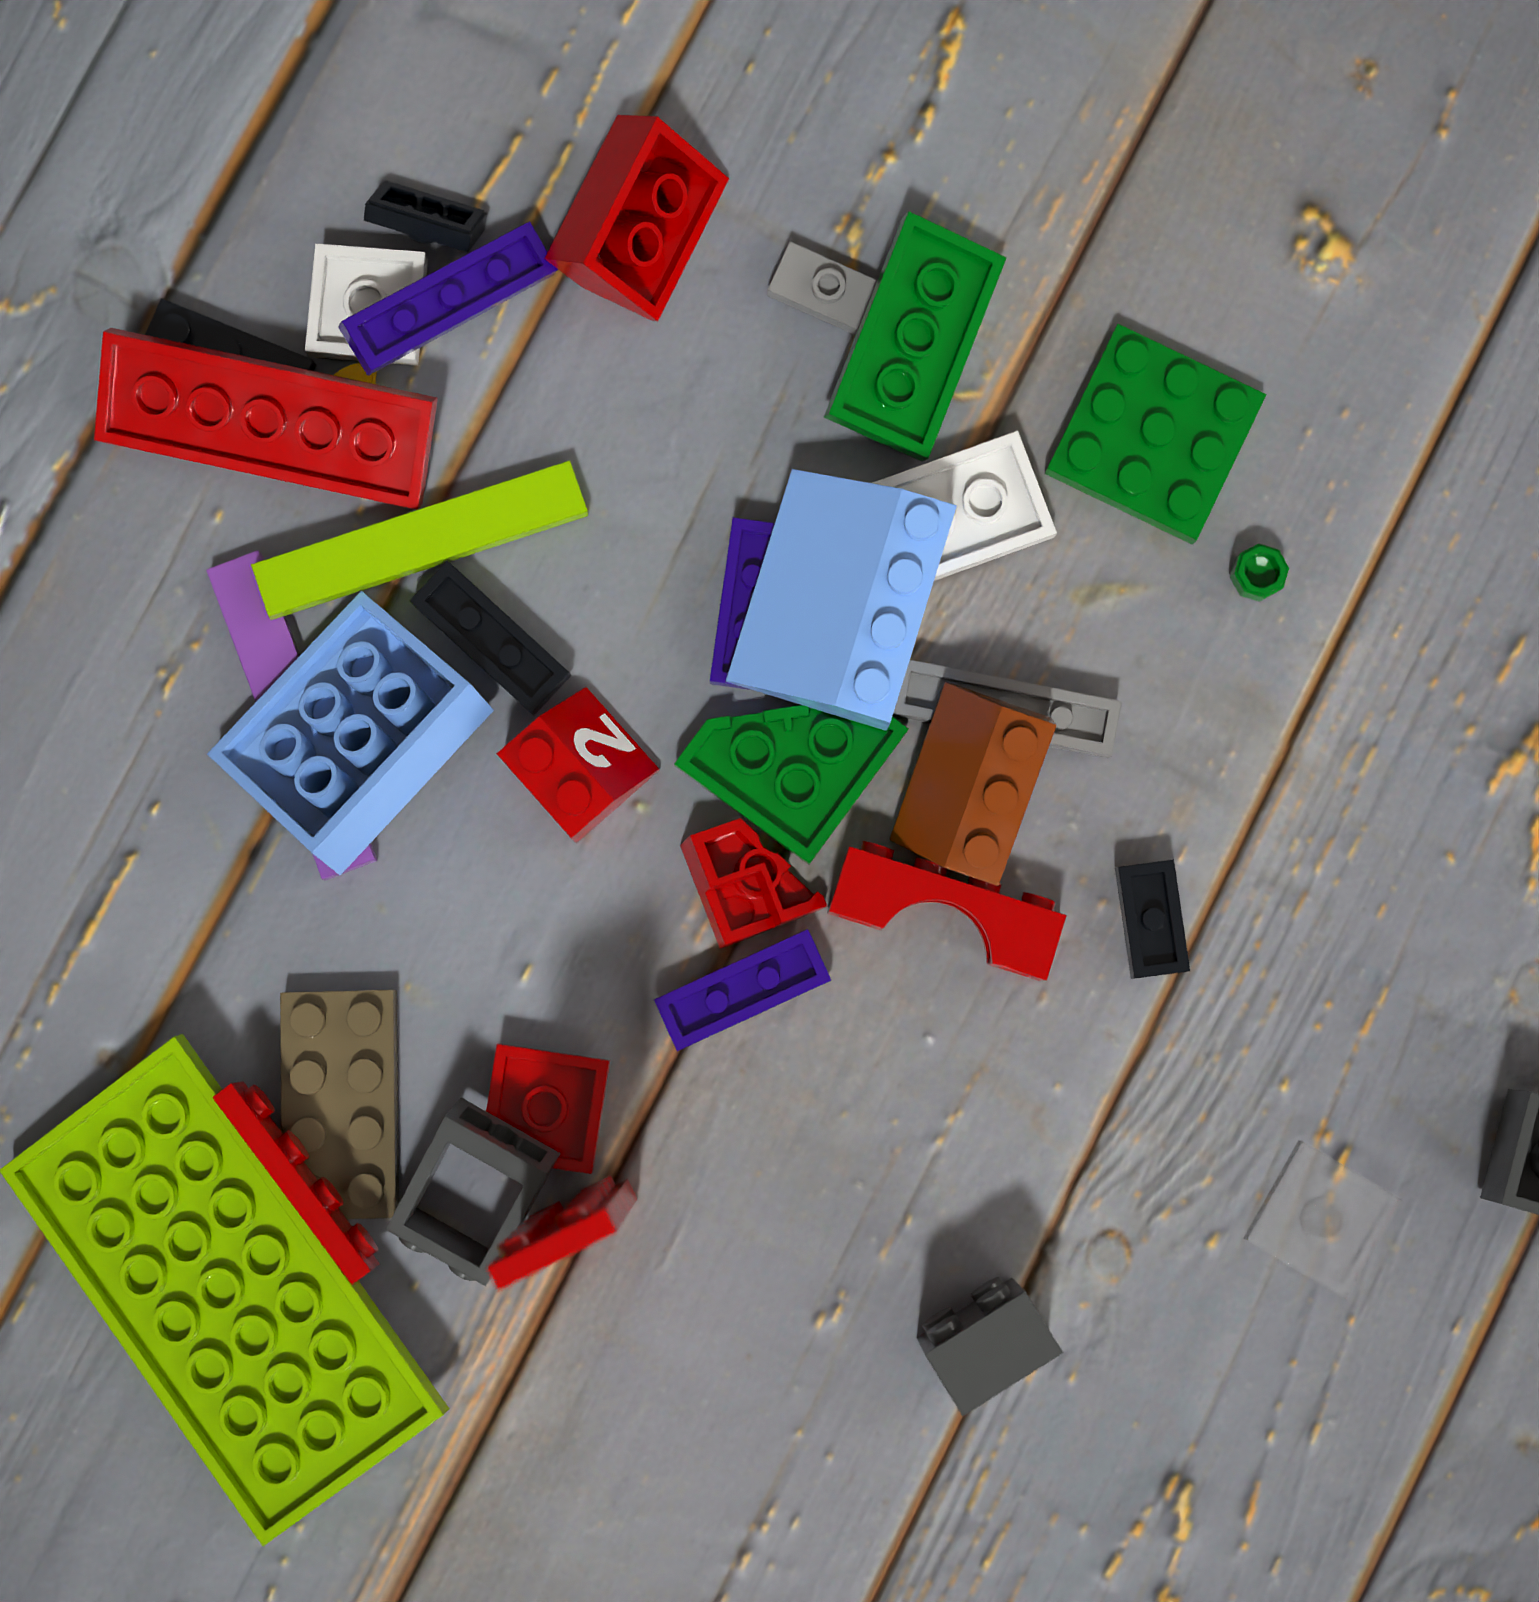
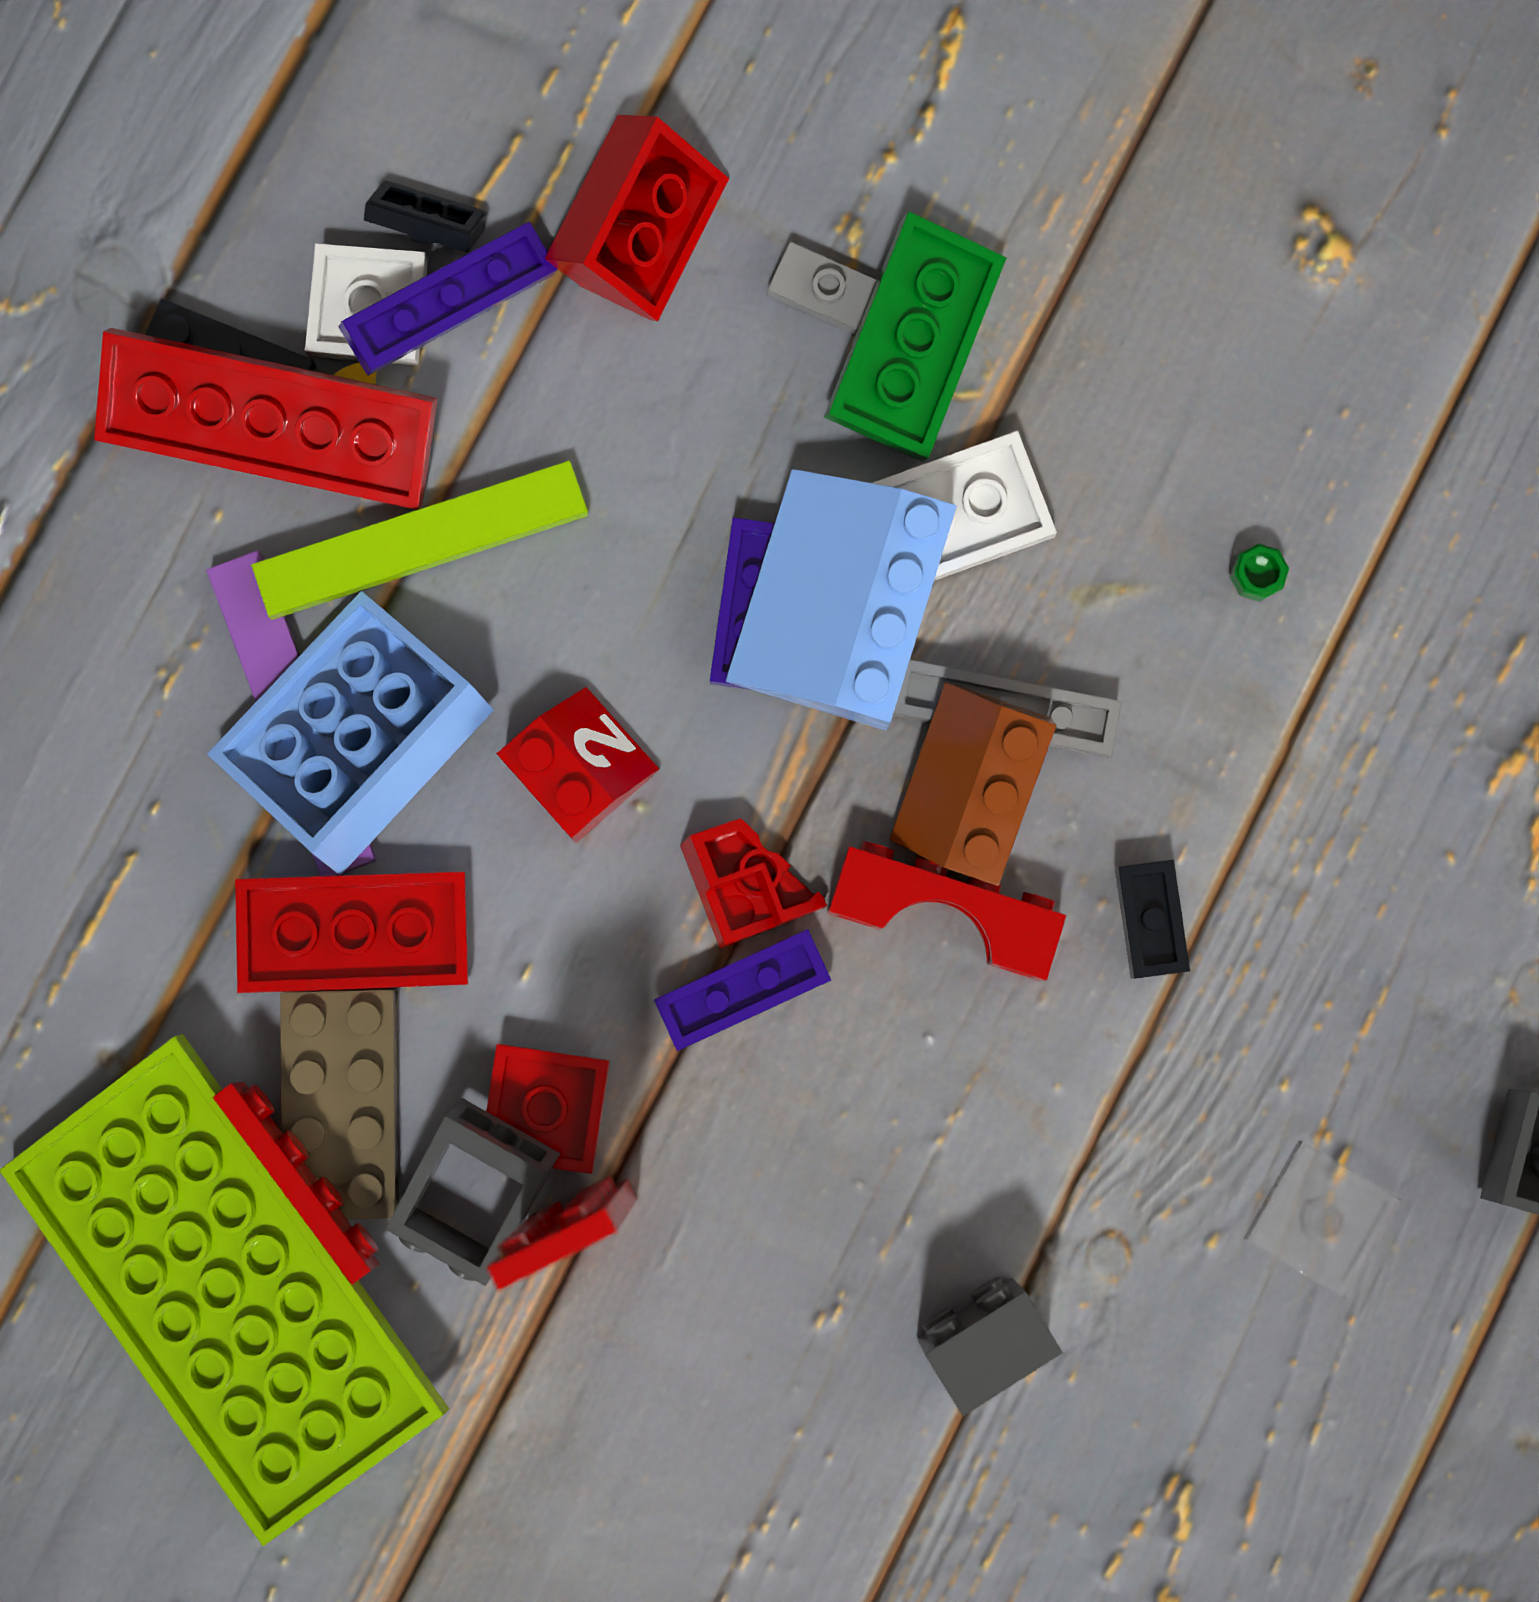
(351, 932): none -> red plate
(490, 638): black plate -> none
(789, 769): green plate -> none
(1155, 434): green plate -> none

